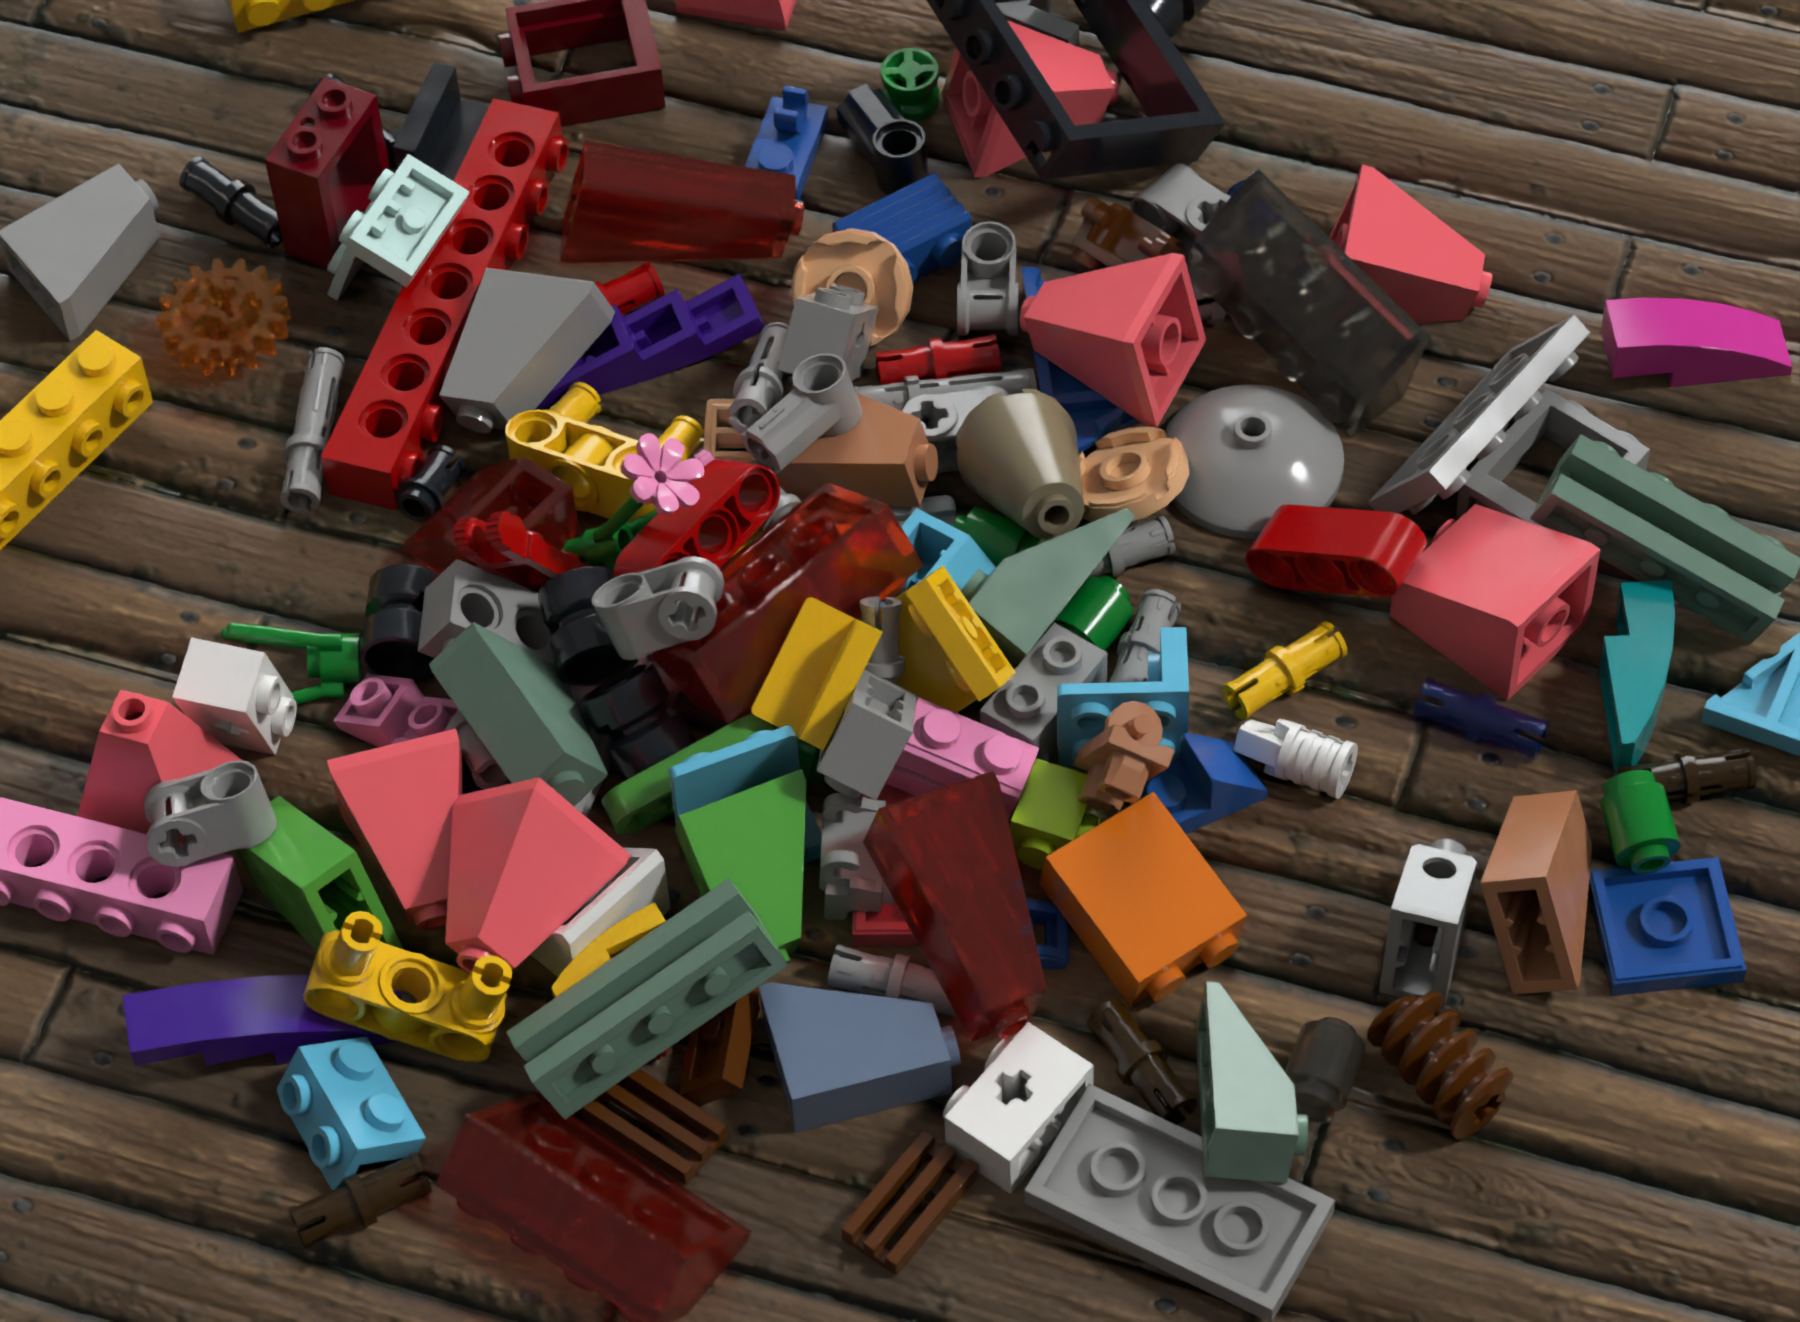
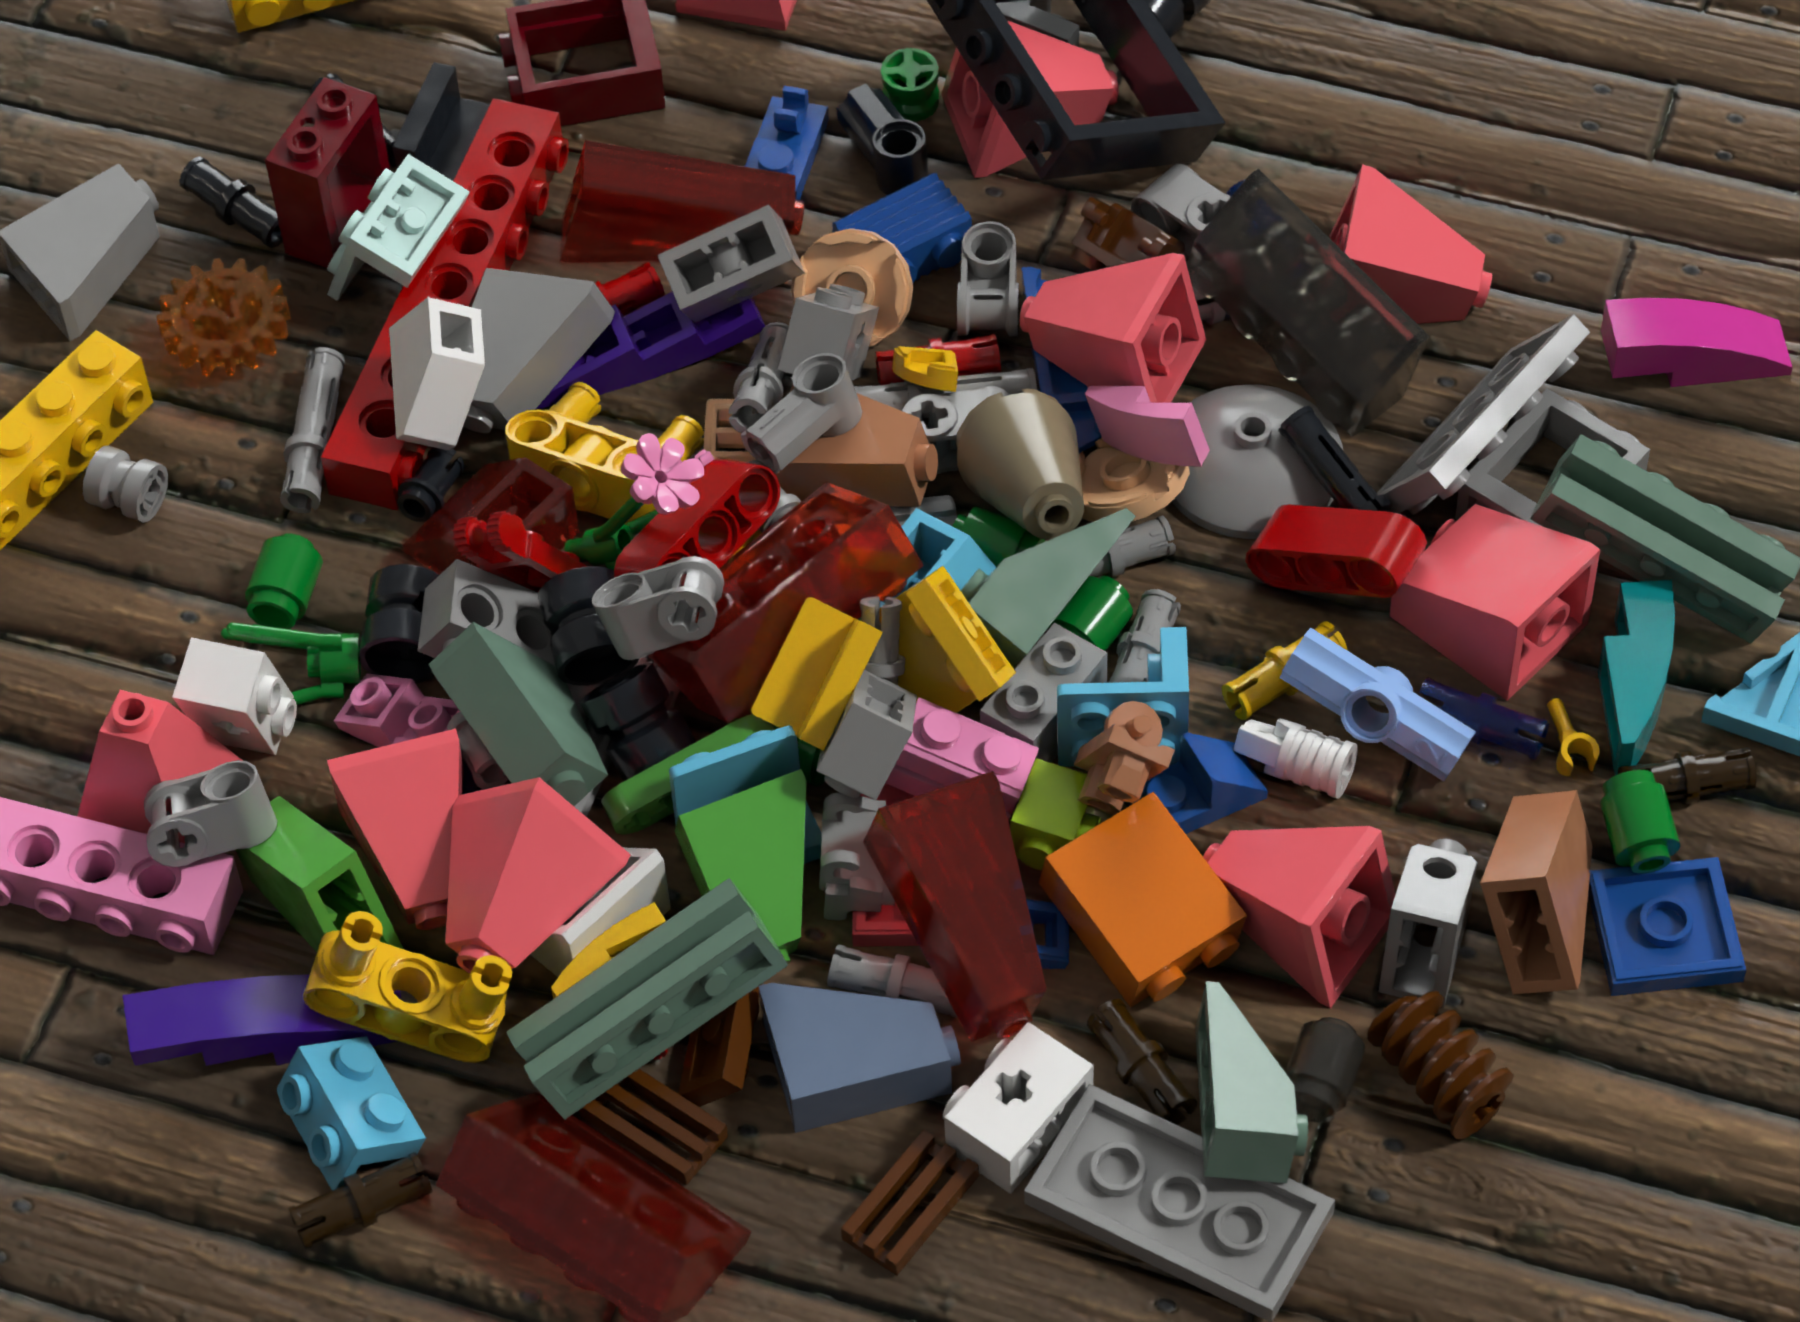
(127, 484): none -> light grey wheel
(283, 581): none -> green brick
(435, 371): none -> white slope
(731, 264): none -> light grey brick
(926, 367): none -> yellow tile
(1146, 429): none -> bright pink slope
(1310, 898): none -> coral slope
(1330, 463): none -> black pin
(1343, 682): none -> light blue piece
(1571, 740): none -> yellow hand

